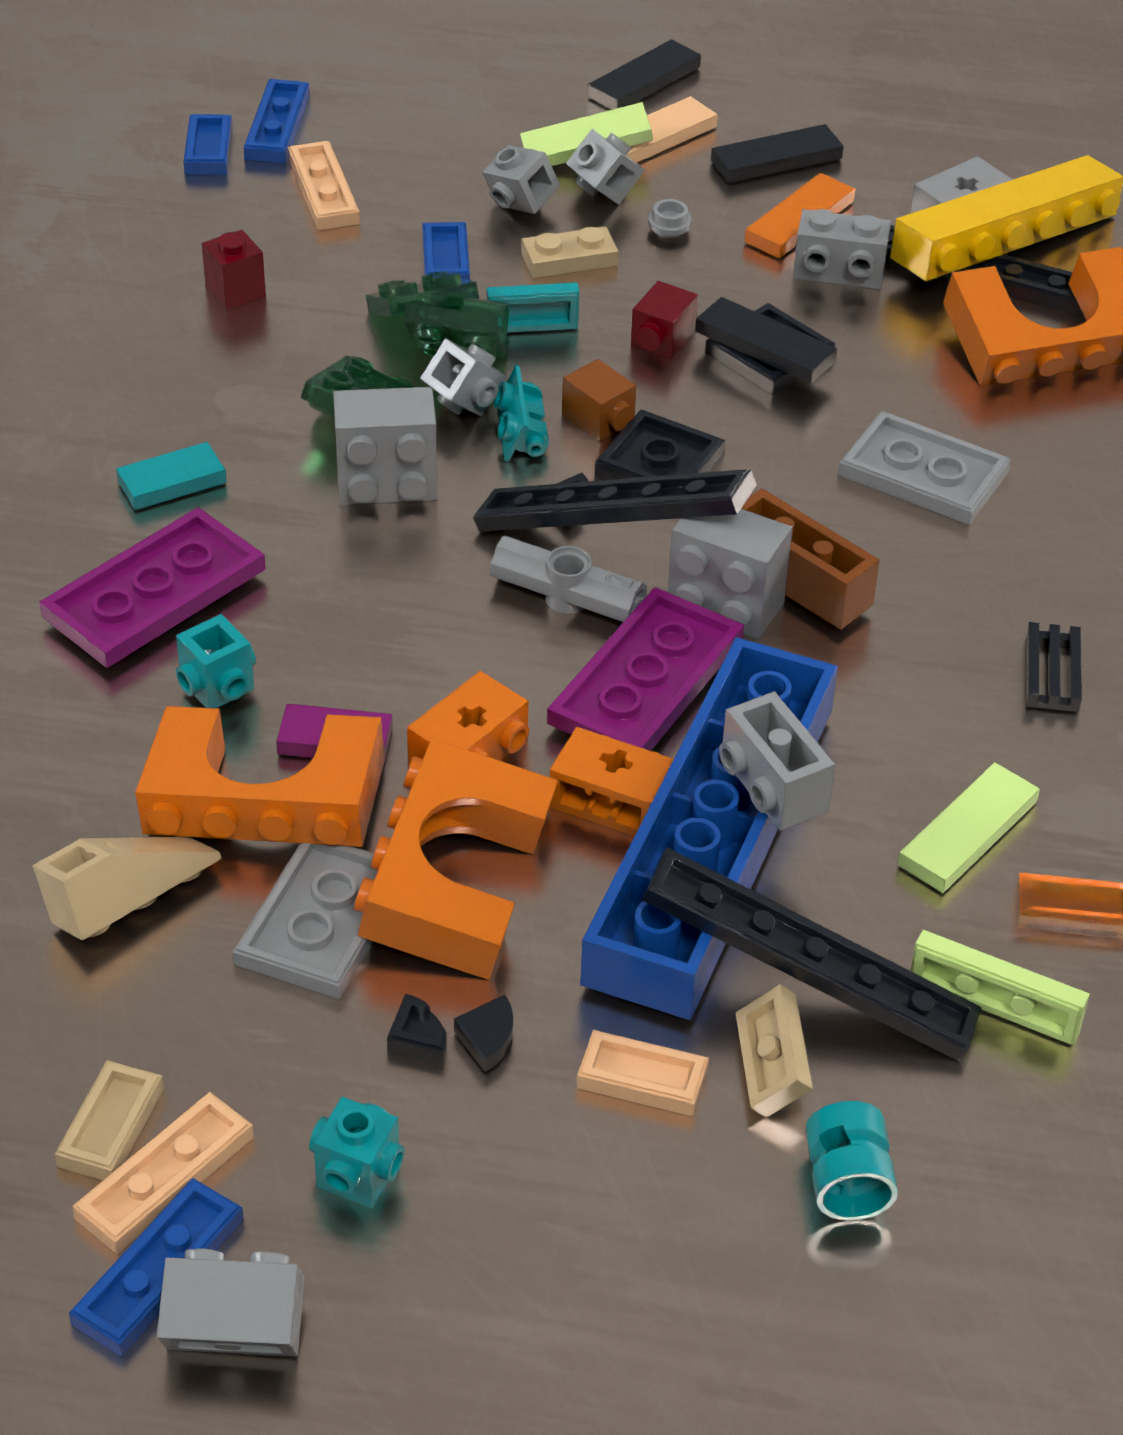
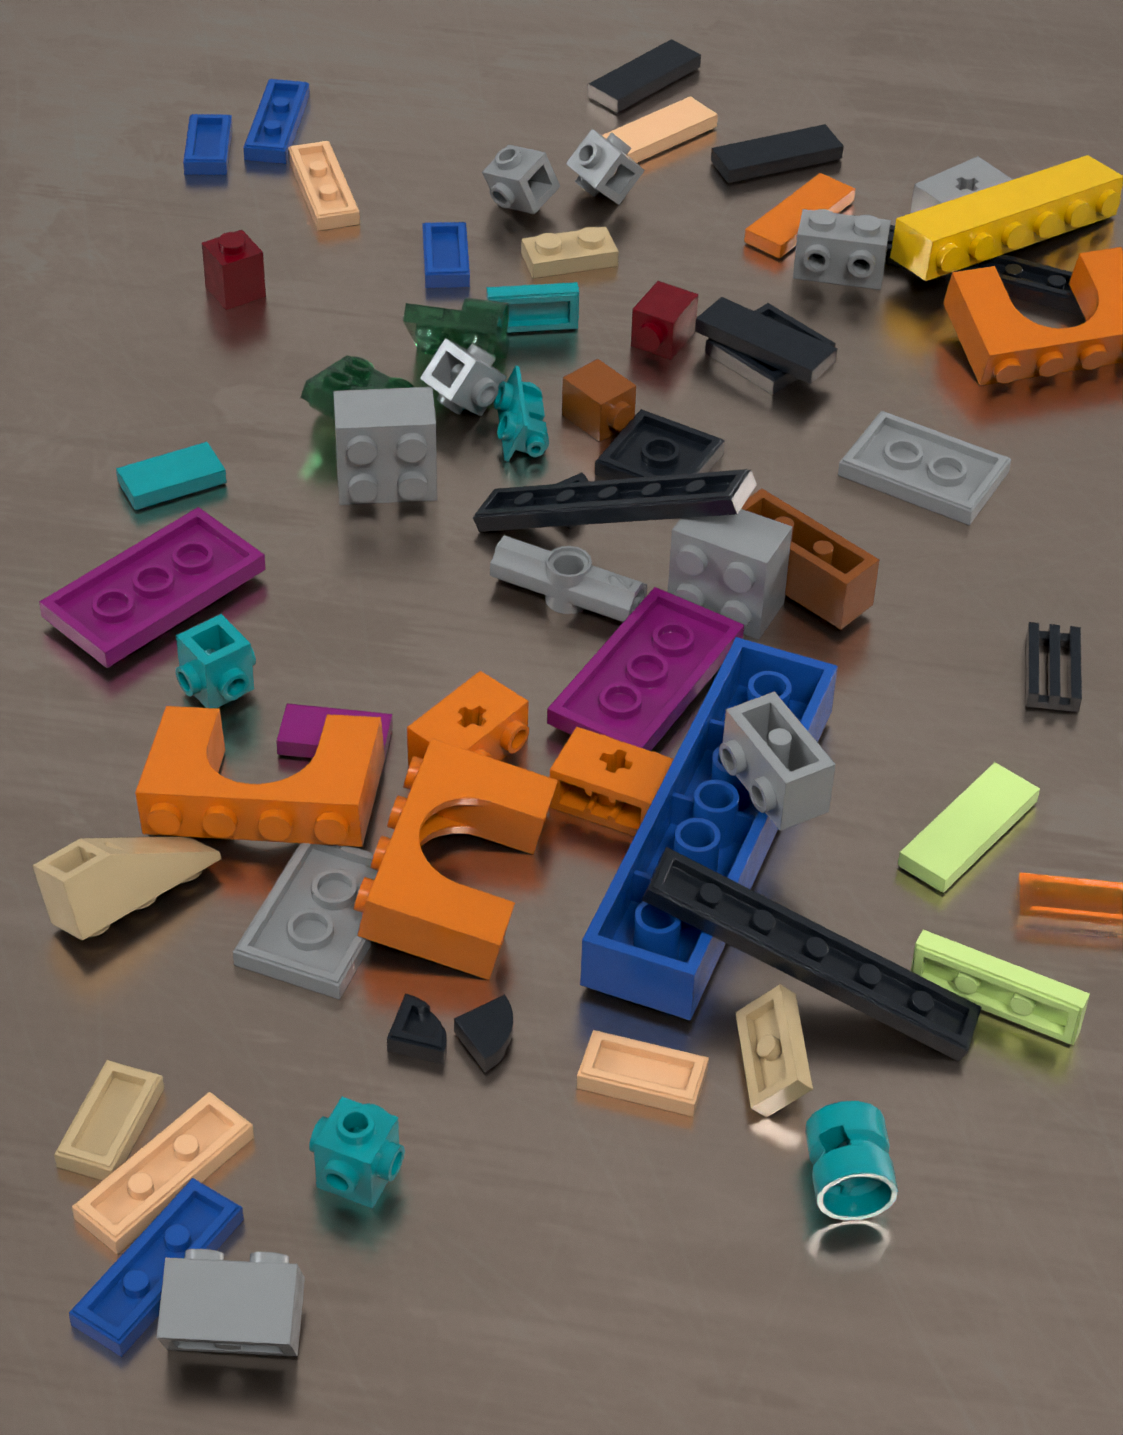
(436, 290): clear green plate -> none
(563, 139): yellowish green tile -> none
(669, 218): light grey plate -> none

